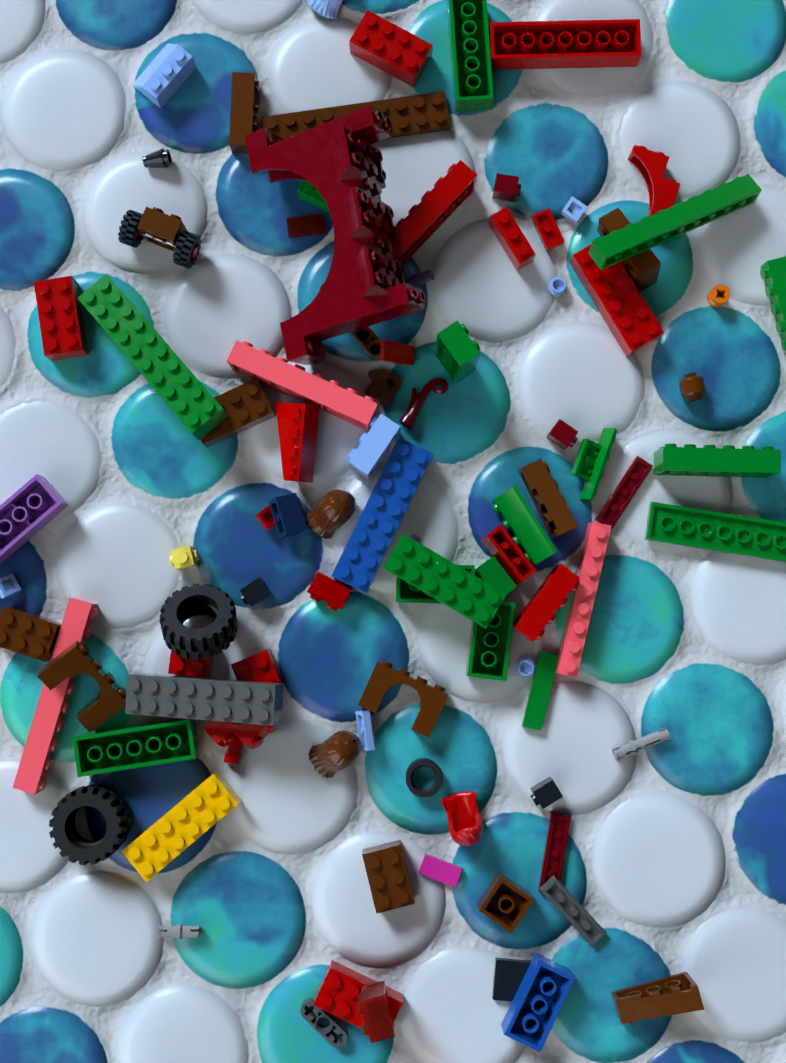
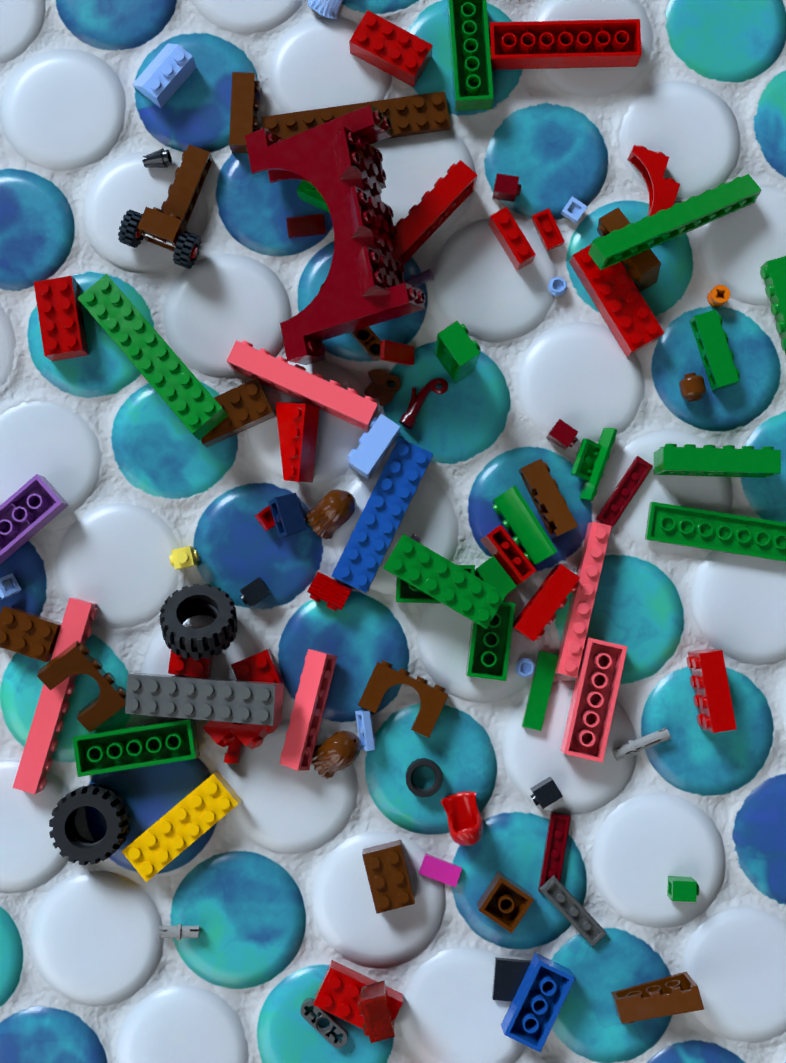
(187, 183): none -> reddish brown brick
(308, 710): none -> coral brick
(593, 700): none -> coral brick
(682, 889): none -> green brick
(711, 690): none -> red brick
(714, 350): none -> green brick

